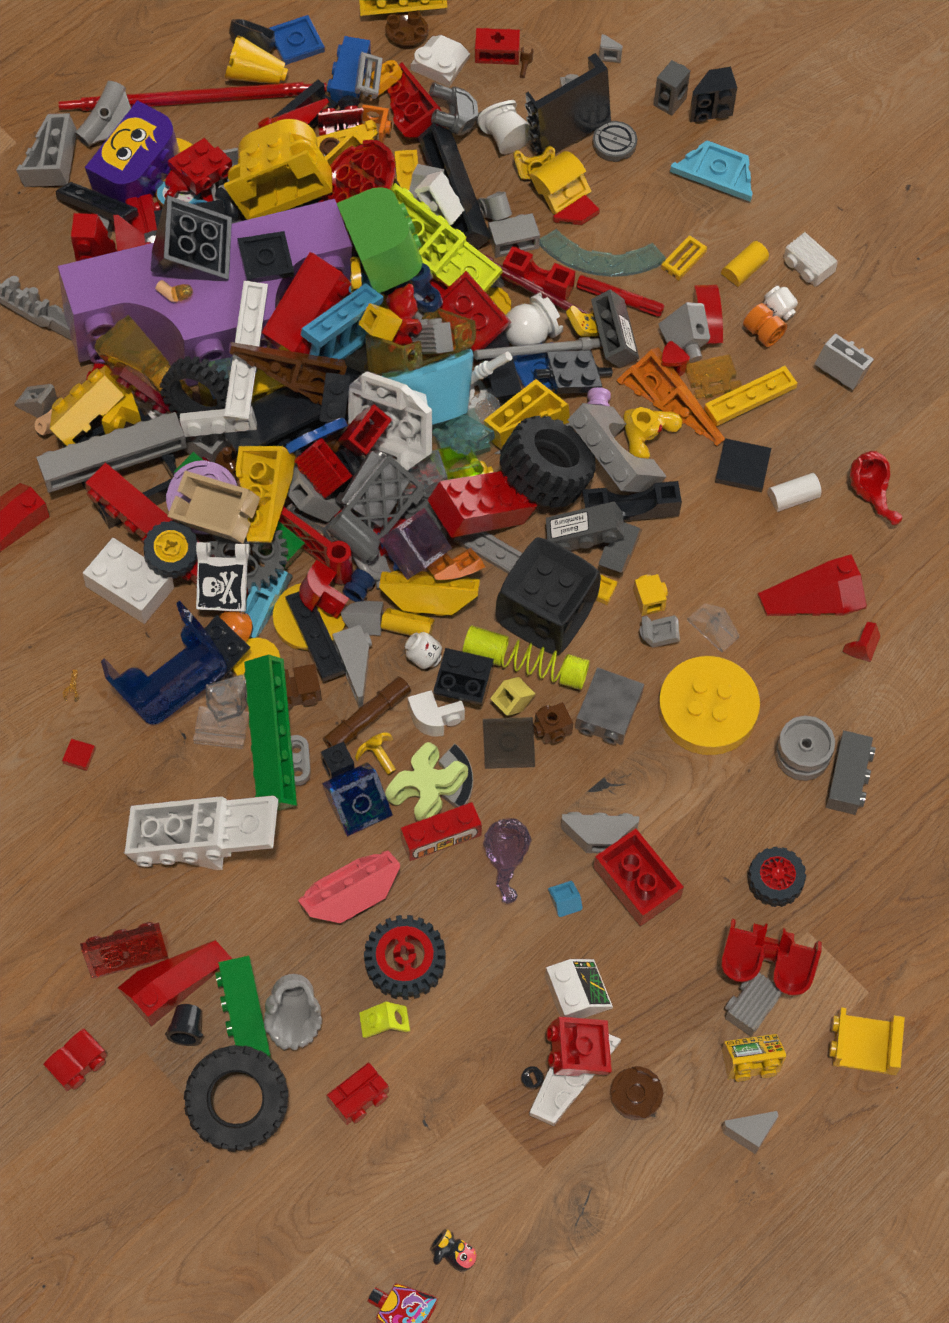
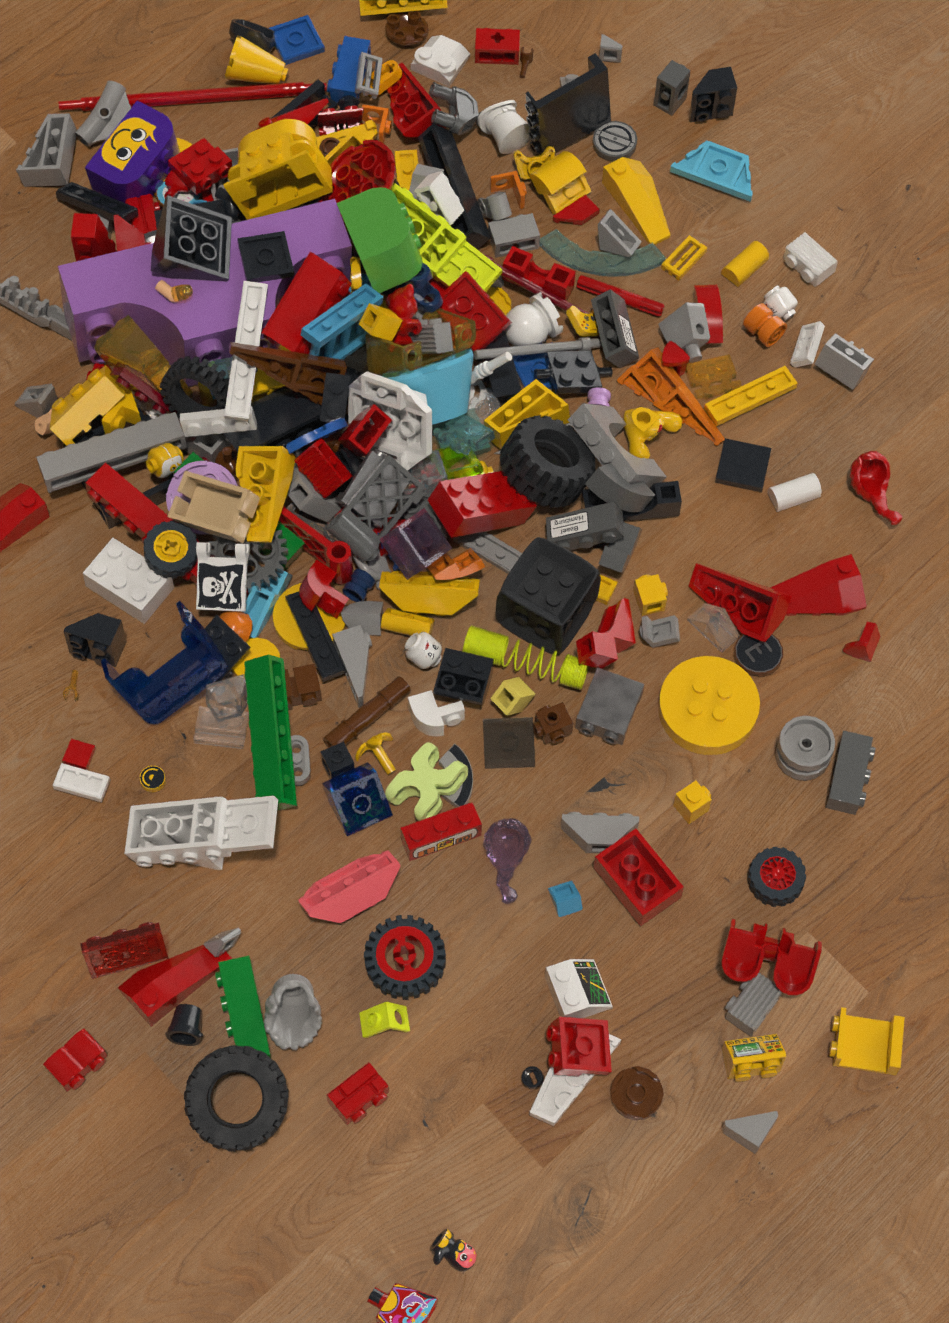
(81, 782): none -> white plate
(96, 639): none -> black slope
(152, 779): none -> black tile
(164, 460): none -> yellow head
(222, 942): none -> light grey slope
(512, 182): none -> orange bracket
(611, 487): none -> dark grey brick
(612, 637): none -> red arch
(616, 236): none -> light grey slope
(637, 196): none -> yellow wedge
(692, 801): none -> yellow brick
(751, 606): none -> red wedge
(758, 656): none -> black tile
(807, 344): none -> white plate

